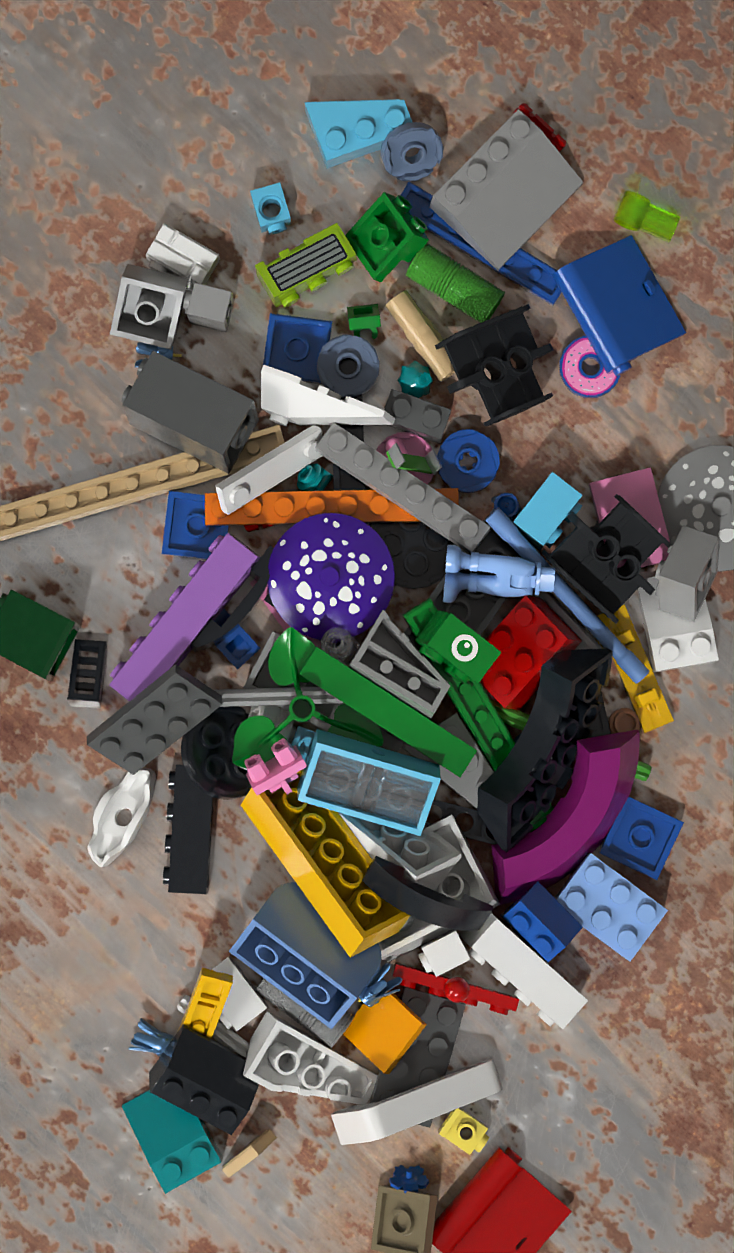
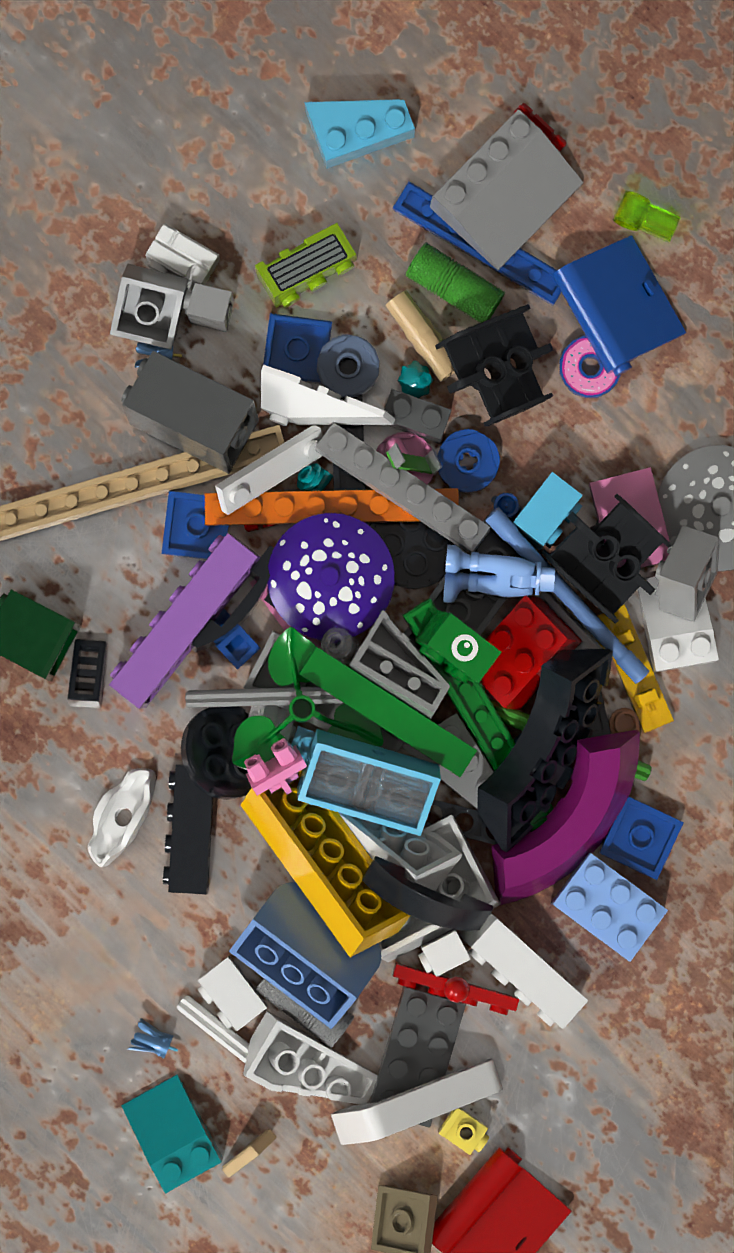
(154, 719): dark grey plate -> none
(203, 1079): black slope -> none
(207, 1001): yellow hinge -> none
(271, 195): medium azure brick -> none
(364, 317): green tile -> none
(378, 989): flat silver piece -> none
(384, 1031): light orange tile -> none
(387, 235): green plate -> none
(407, 137): sand blue tile -> none
(409, 1179): blue plant -> none
(542, 922): blue slope -> none

